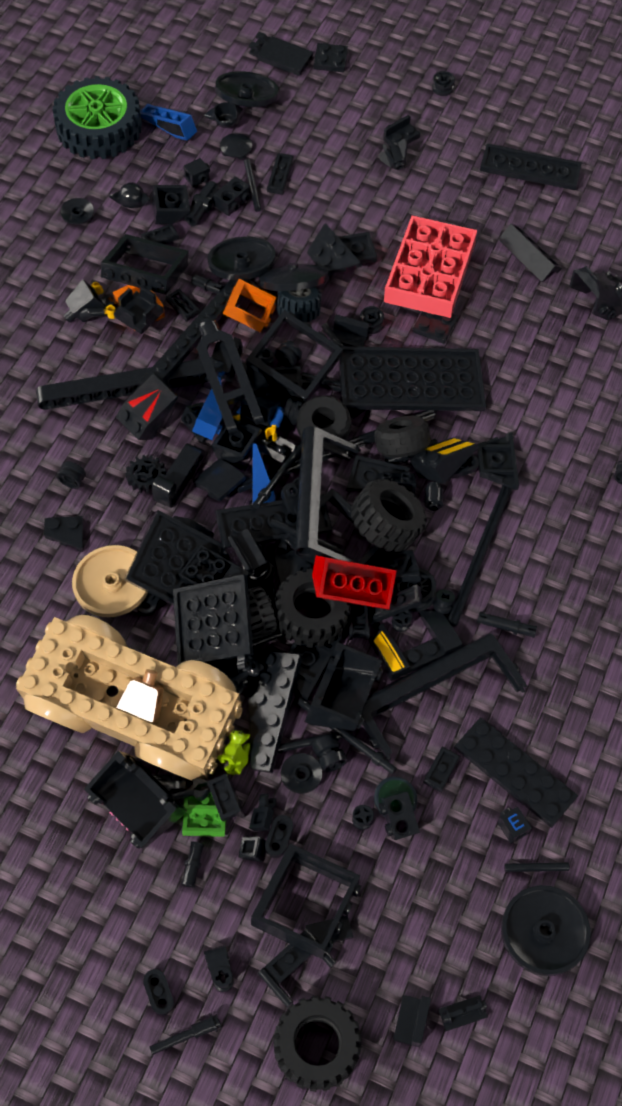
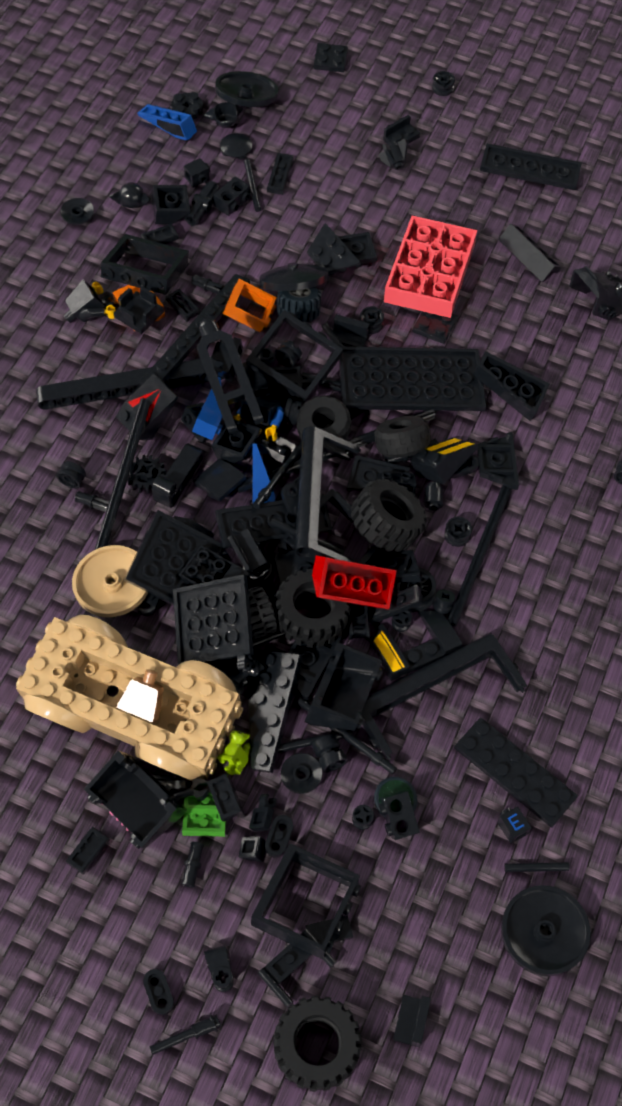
(65, 531): black wing -> none
(86, 114): black wheel -> none
(87, 850): none -> black plate
(91, 501): none -> black axle
(123, 473): none -> black axle
(191, 99): none -> black plate
(241, 258): black dish -> none
(280, 53): black tile -> none
(441, 769): black plate -> none
(460, 537): none -> black wheel
(463, 1013): black hinge -> none
(507, 624): black pin -> none
(512, 384): none -> black wedge

